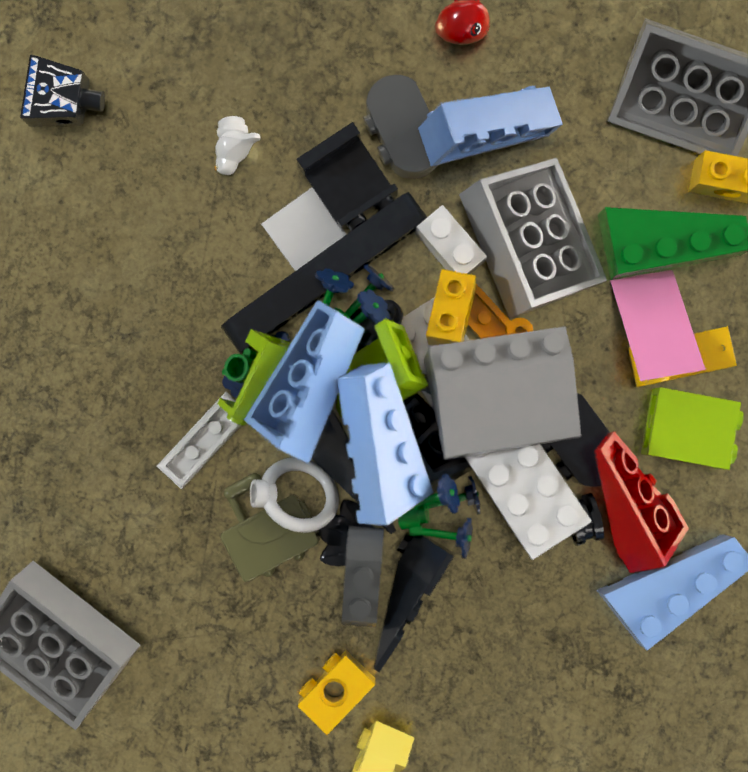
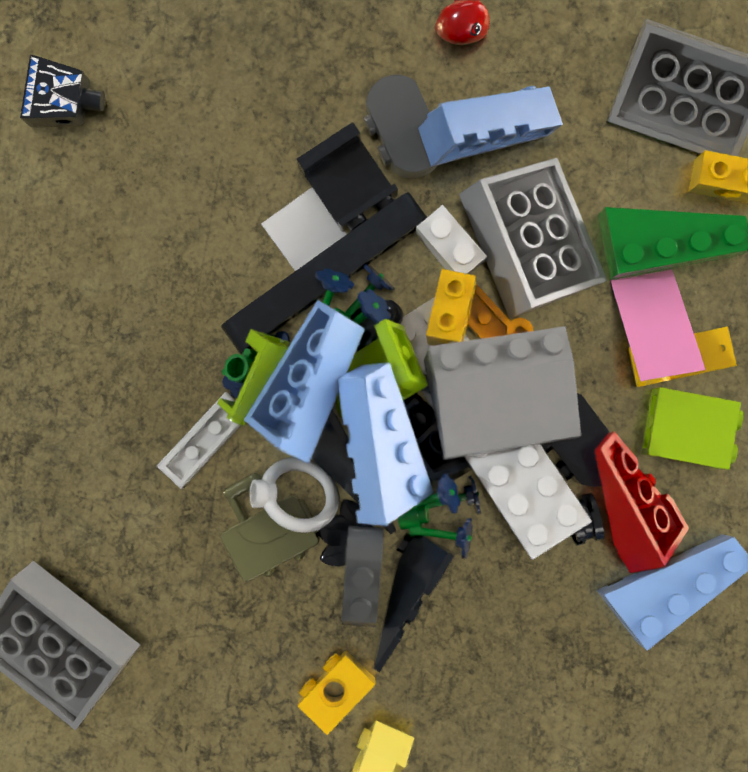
(232, 144): white animal -> none

